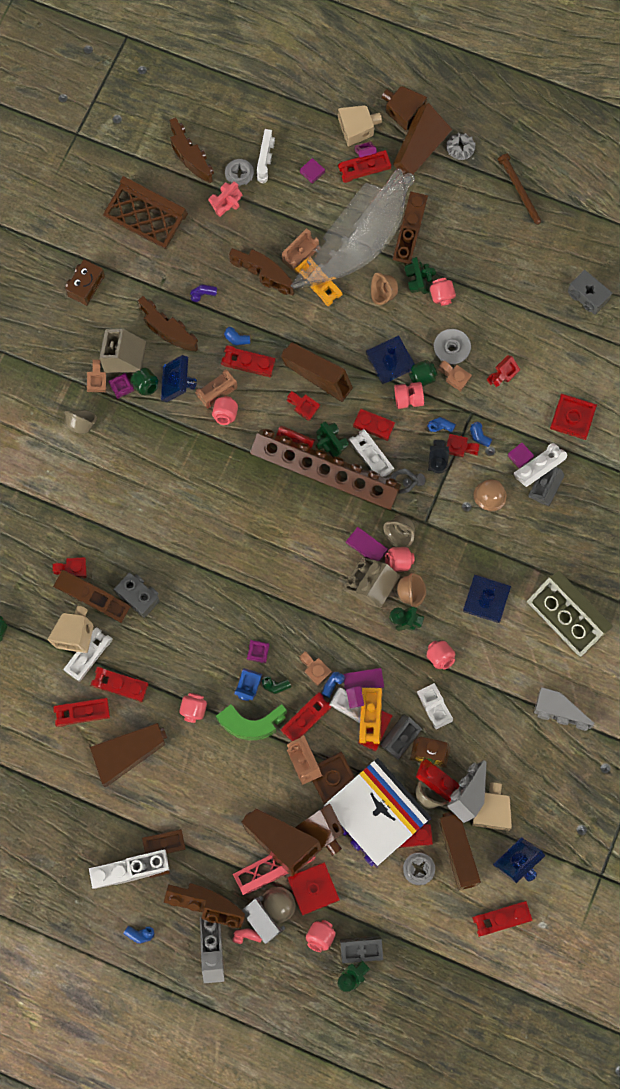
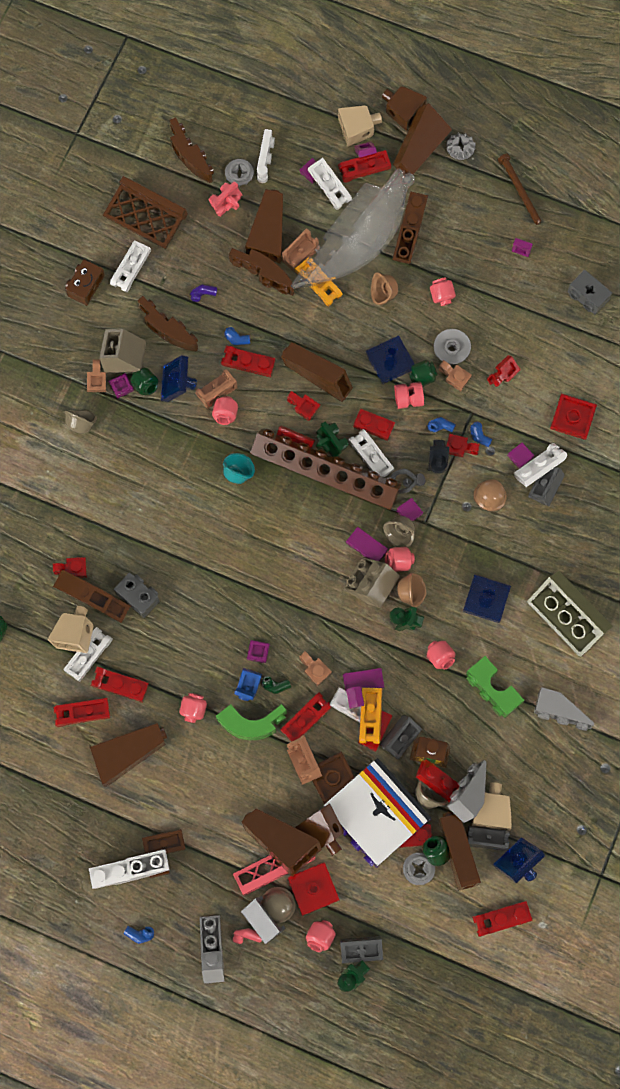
(130, 266): none -> white plate
(214, 906): reddish brown slope -> none
(238, 468): none -> teal helmet
(268, 227): none -> reddish brown slope
(329, 183): none -> white plate
(335, 678): blue arm -> none
(410, 510): none -> magenta tile
(419, 283): dark green hips -> none
(435, 706): white slope -> none
(436, 850): none -> dark green head
(488, 838): none -> dark grey hinge
(503, 701): none -> bright green arch
(522, 247): none -> magenta tile

